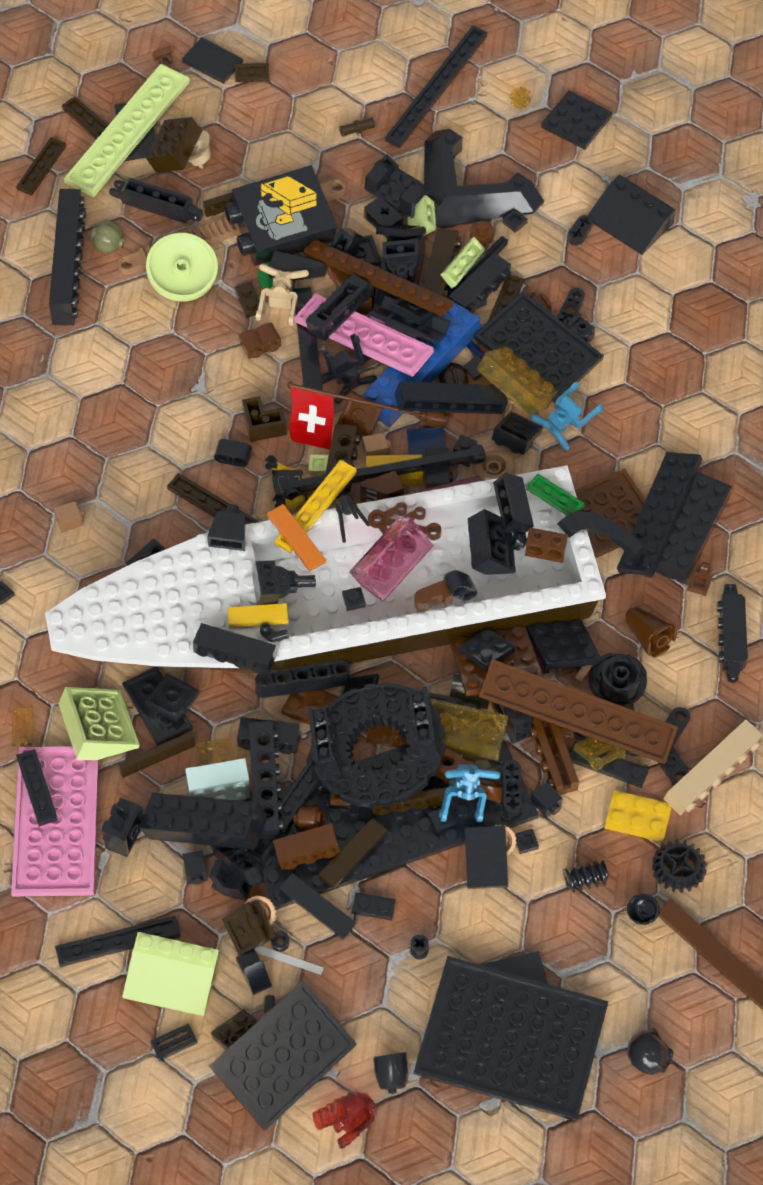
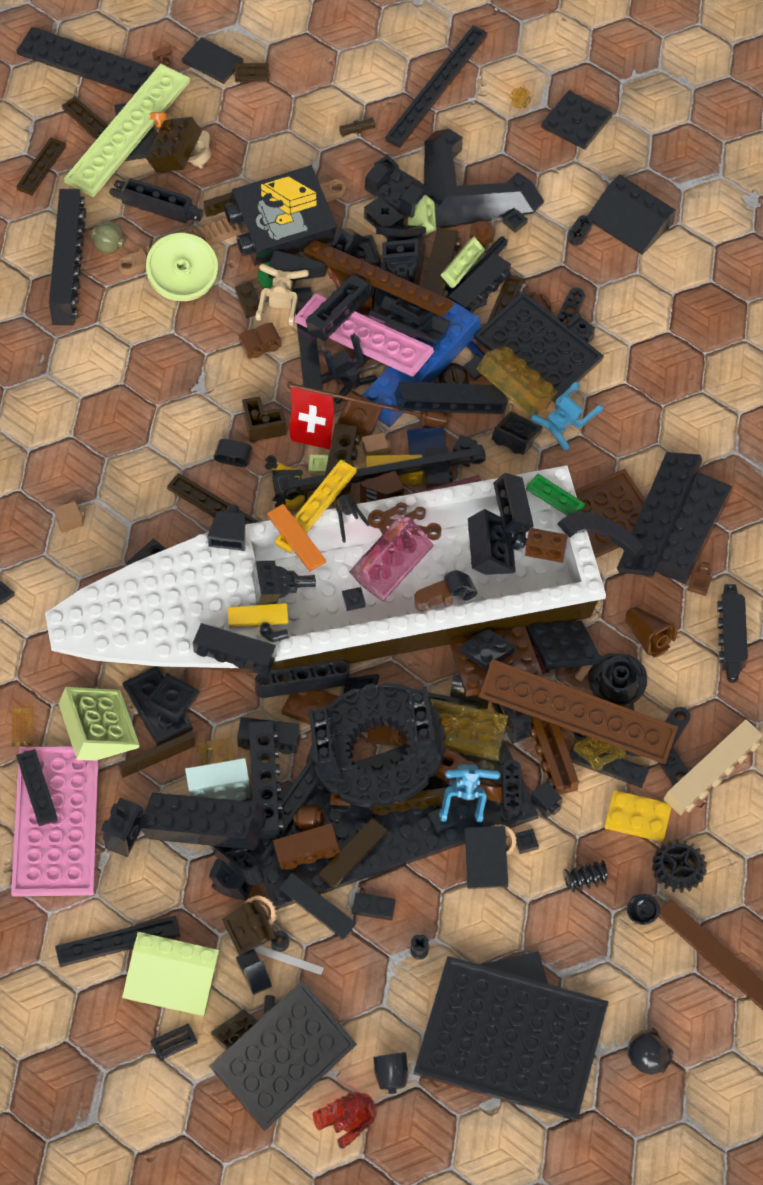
(84, 61): none -> black plate
(158, 117): none -> orange tile
(195, 867): black brick -> none
(495, 465): medium nougat hat -> none

